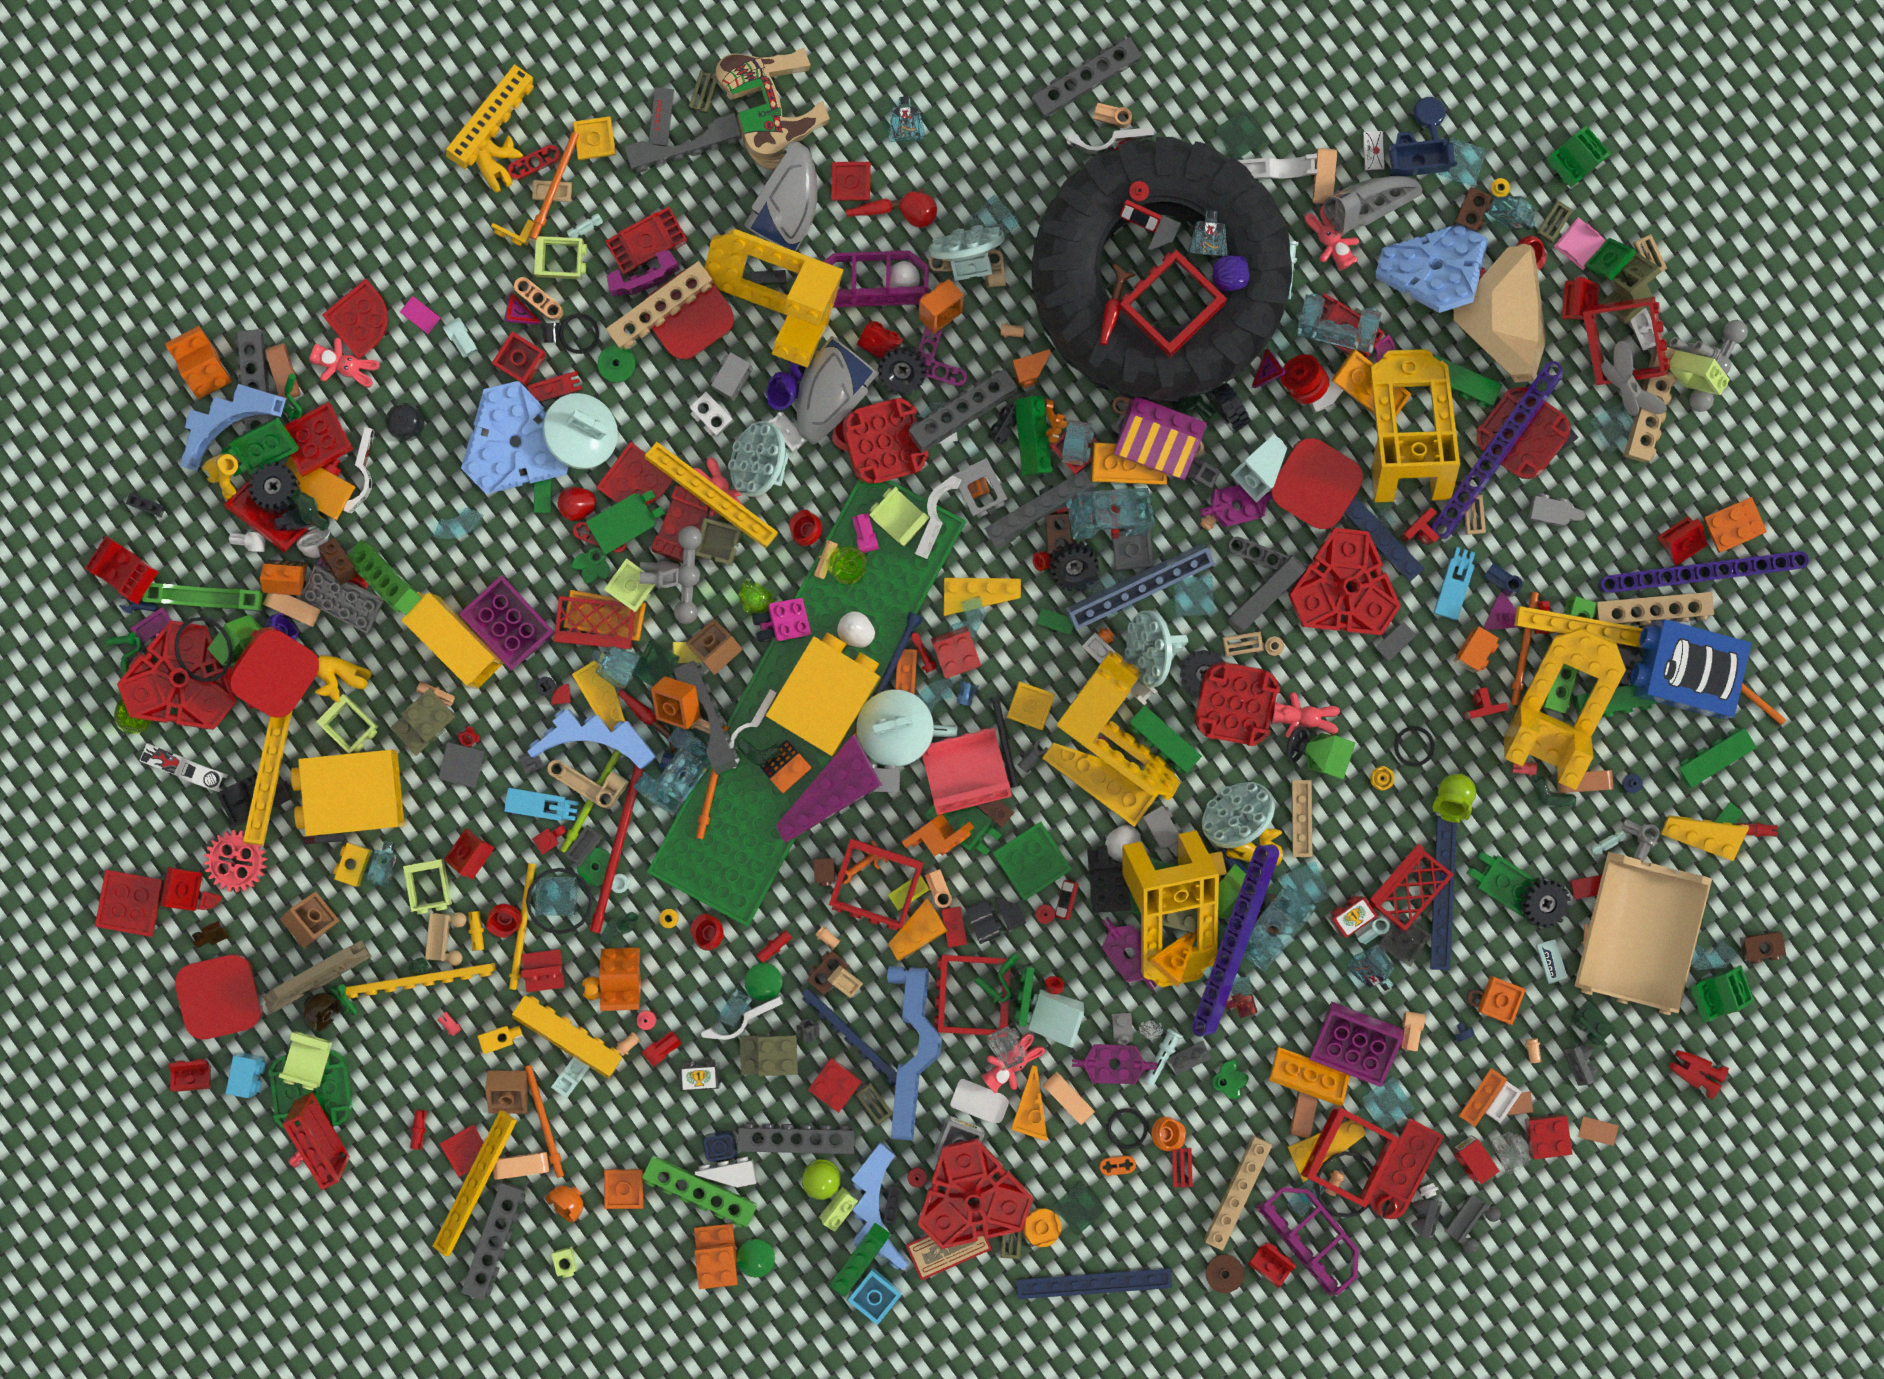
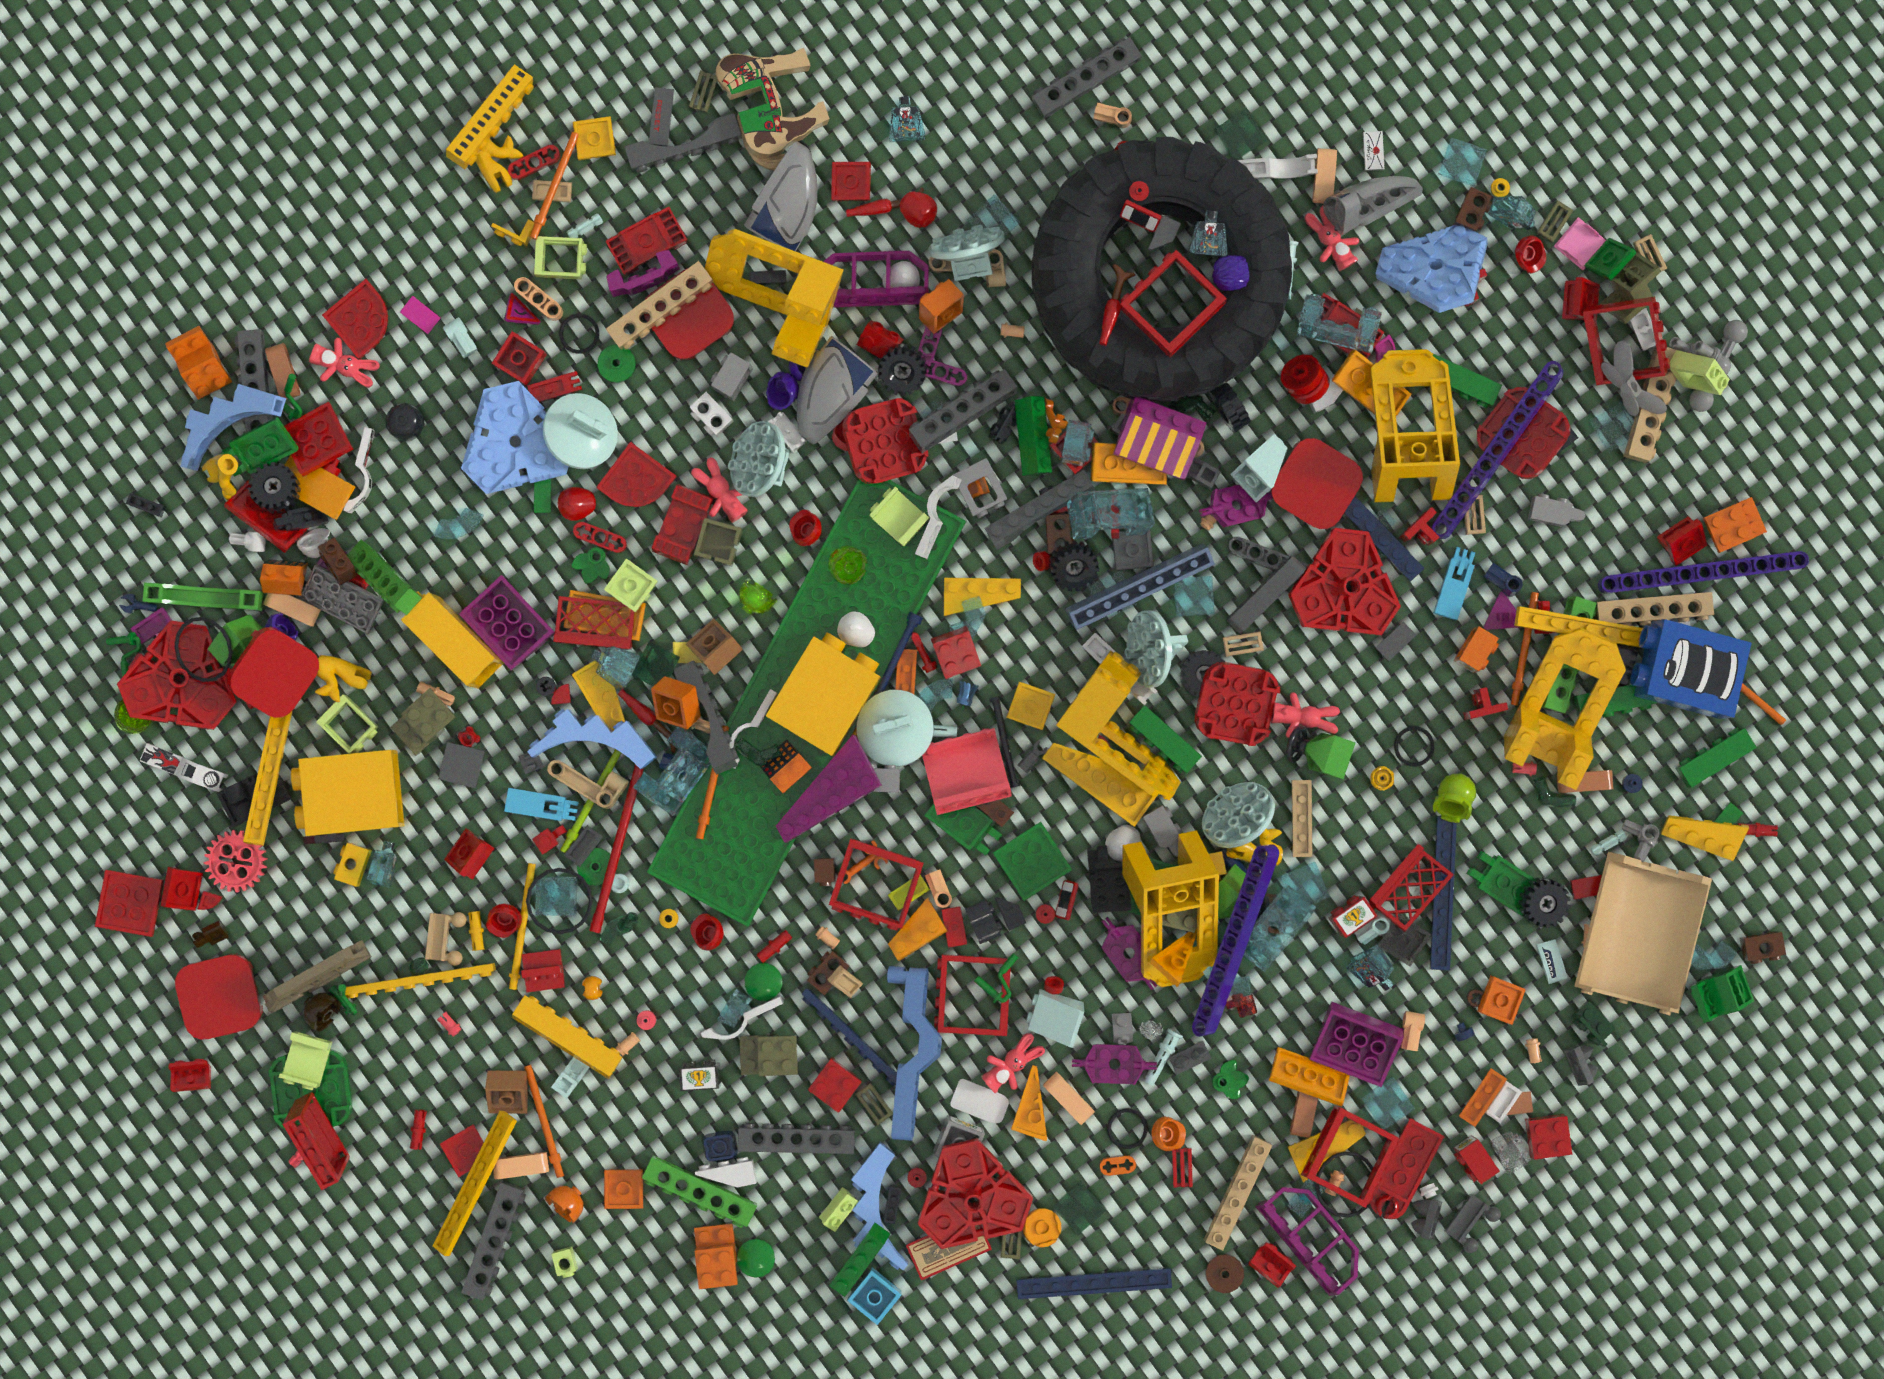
(122, 569): red plate -> none
(245, 1075): medium azure brick -> none
(309, 510): clear green arm -> none
(309, 919): medium nougat slope -> none
(409, 869): yellowish green window -> none
(489, 1041): yellow torso -> none
(550, 332): black bush -> none
(620, 979): orange bracket -> none
(624, 521): green tile -> none
(657, 1051): red piece -> none
(669, 574): light grey connector -> none
(711, 495): yellow plate -> none
(786, 618): dark pink plate -> none
(808, 1030): dark grey gear -> none
(821, 1179): lime tile -> none
(822, 566): light nougat axle -> none
(865, 537): dark pink piece -> none
(939, 835): orange bracket -> none
(1007, 1047): clear cylinder -> none
(1024, 995): green plate -> none
(1029, 368): orange slope -> none
(1055, 621): green piece -> none
(1106, 635): orange plate -> none
(1118, 136): white piece -> none
(1268, 369): piece -> none
(1268, 648): tan plate -> none
(1423, 156): dark blue piece -> none
(1508, 313): tan panel -> none
(1578, 156): green bracket -> none
(1598, 1131): nougat sticker -> none
(1695, 1070): red piece -> none

